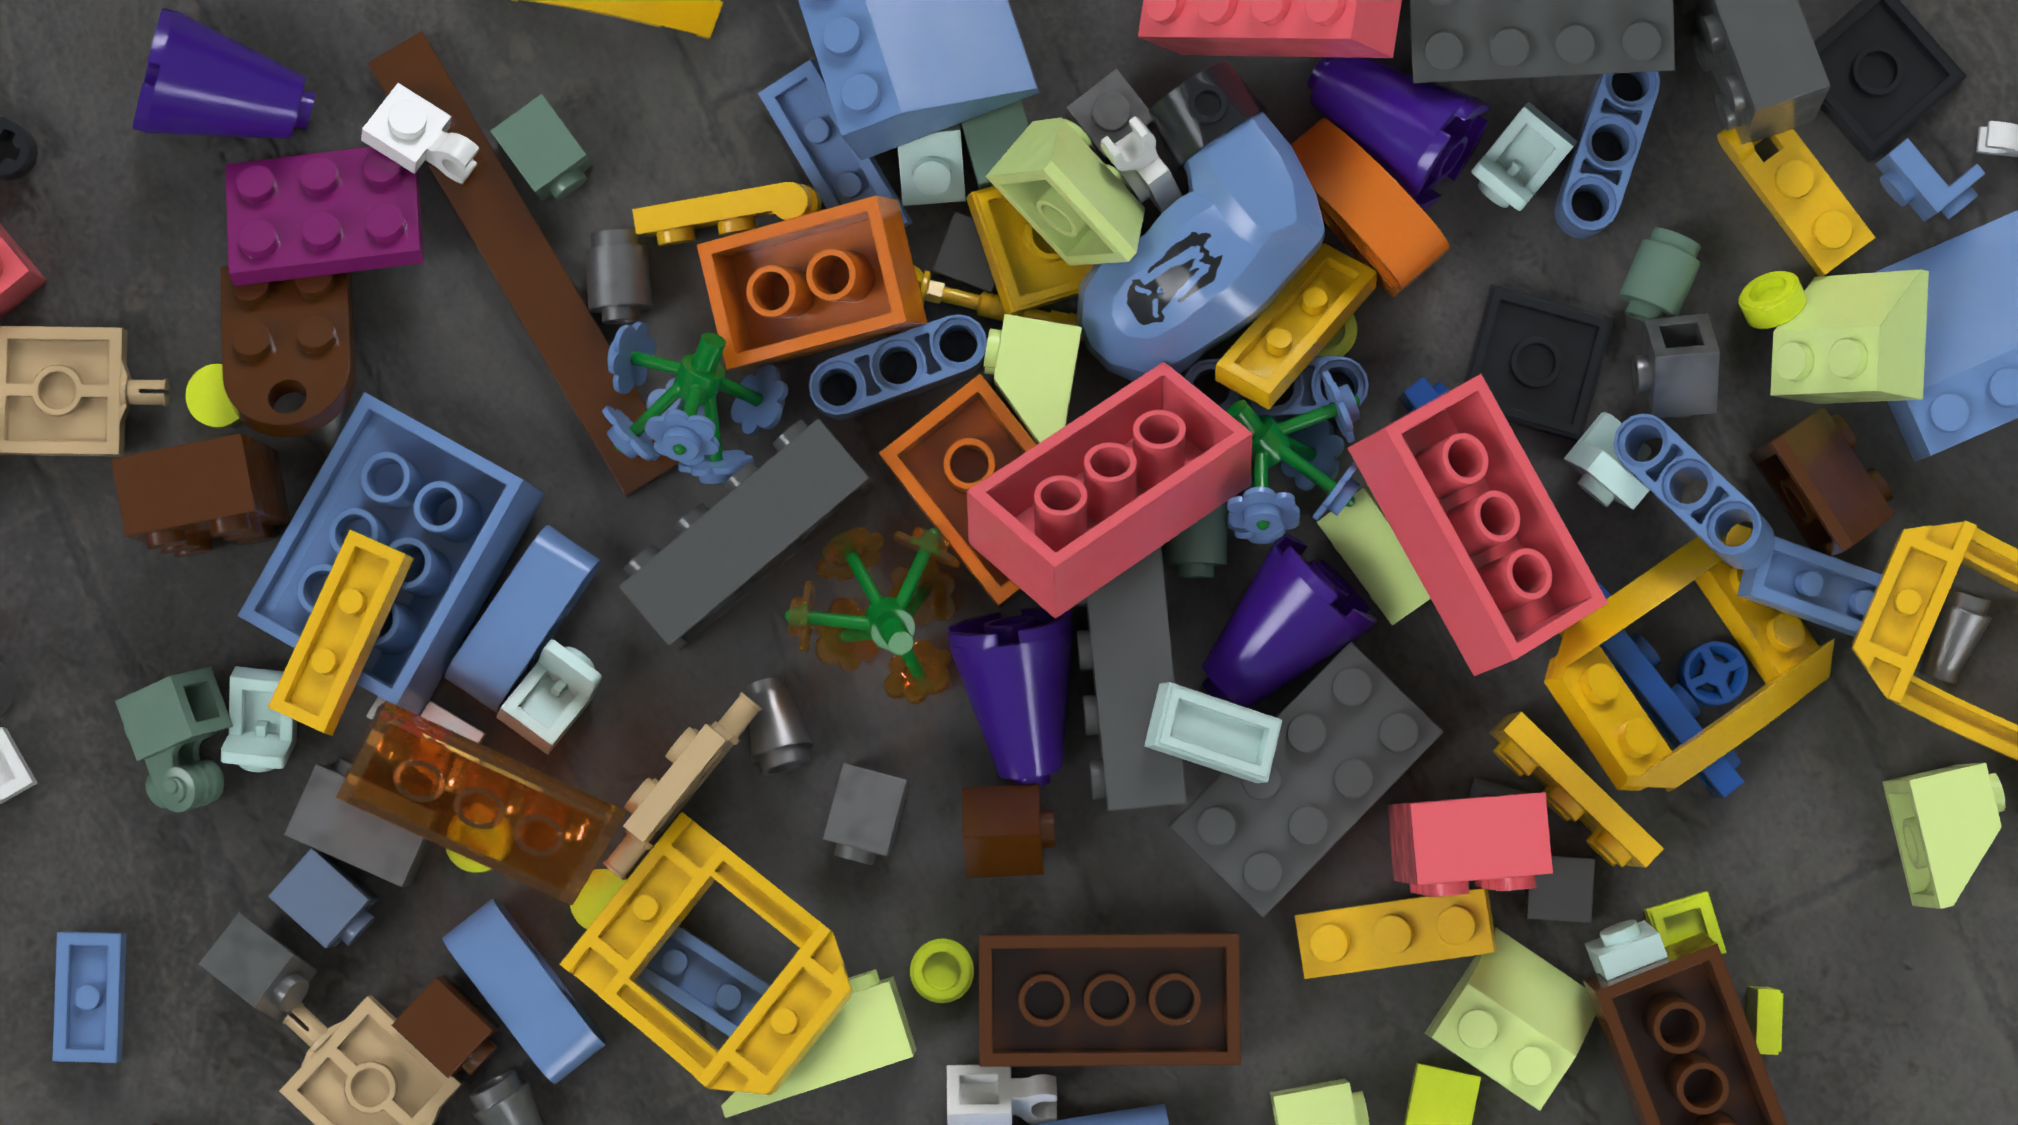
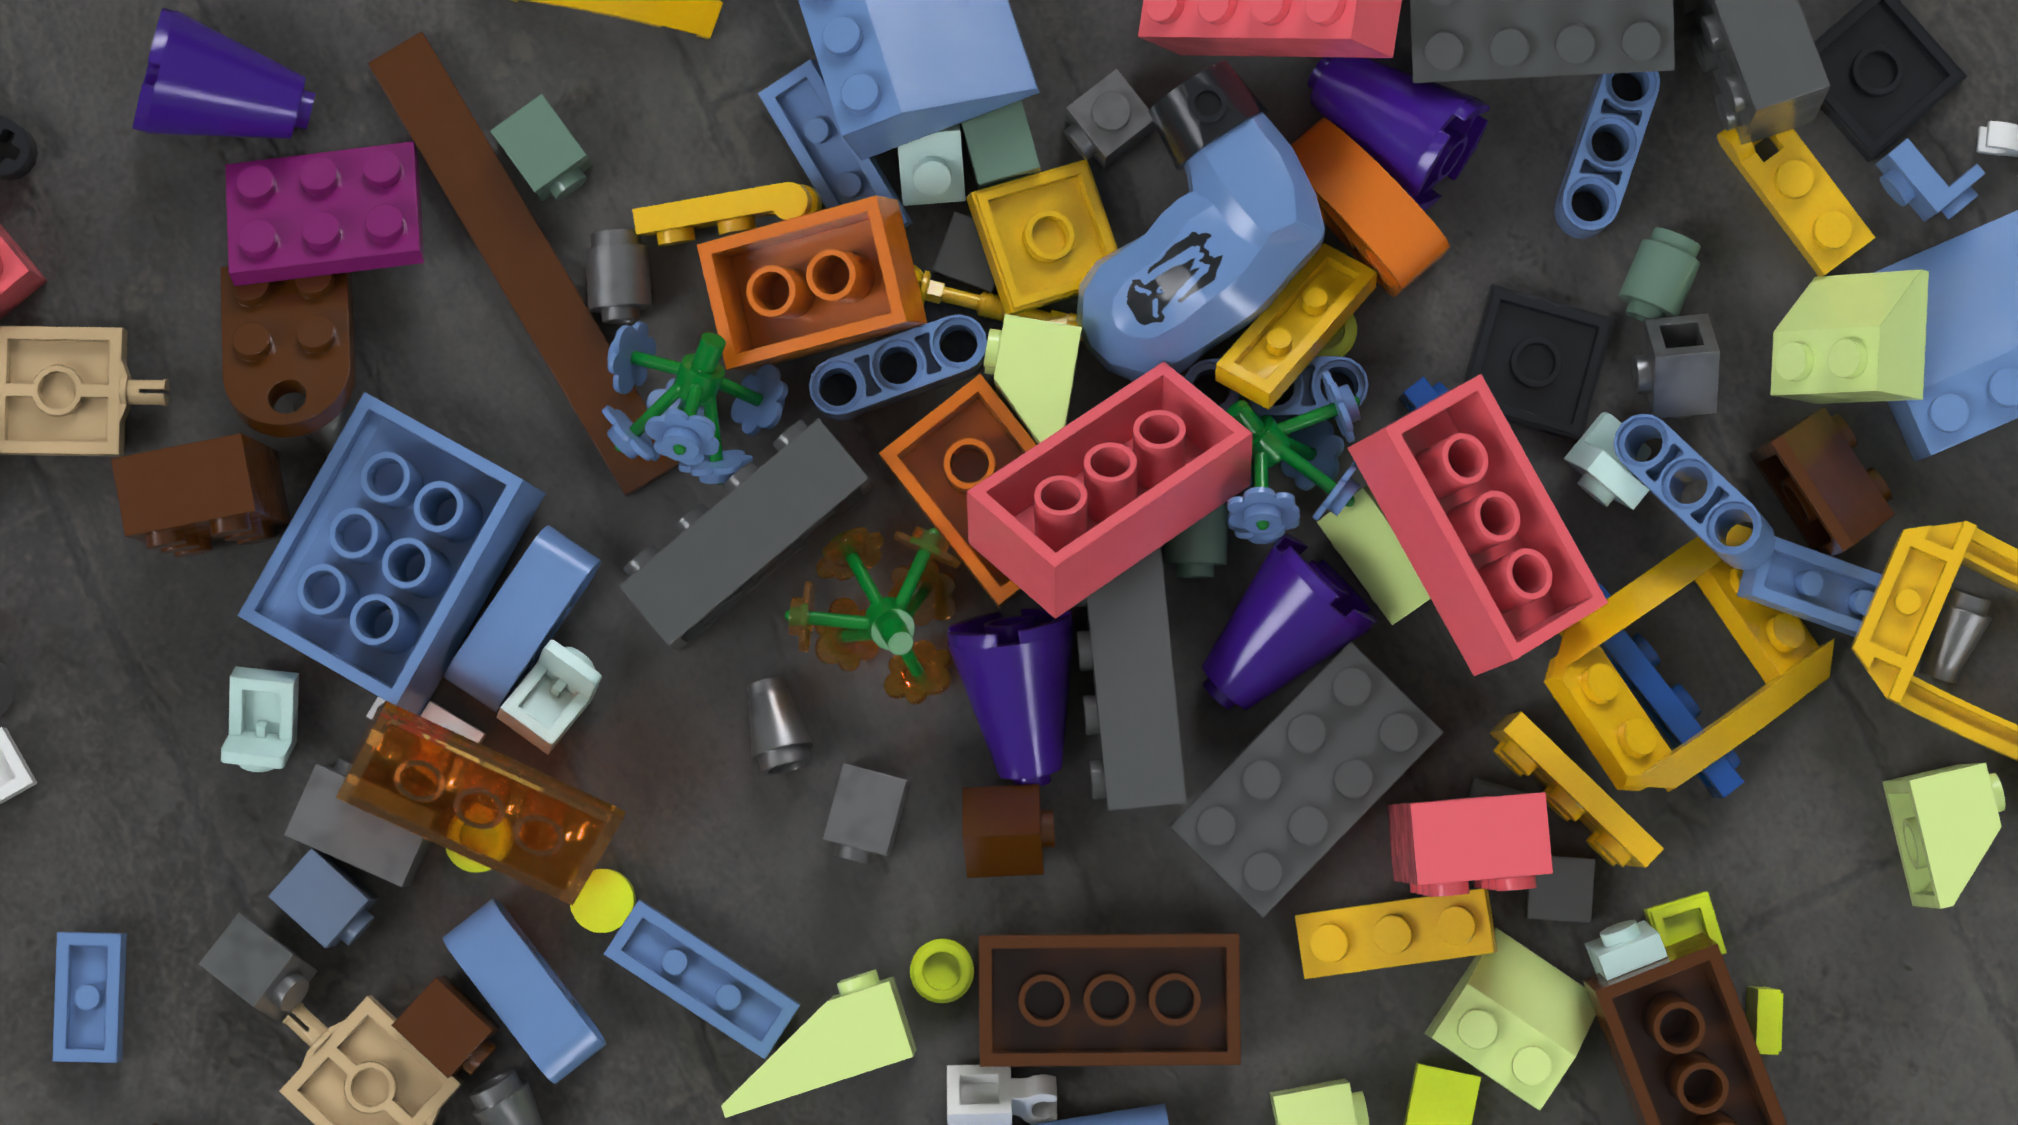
(166, 731): sand green brick -> none
(208, 398): neon yellow tile -> none
(340, 632): yellow plate -> none
(416, 131): white plate -> none
(649, 911): yellow wedge -> none
(659, 802): tan plate -> none
(1070, 194): yellowish green slope -> none
(1142, 167): white plate -> none
(1213, 732): light aqua tile -> none
(1522, 158): light aqua bracket -> none
(1723, 668): blue wheel -> none
(1772, 299): neon yellow tile -> none

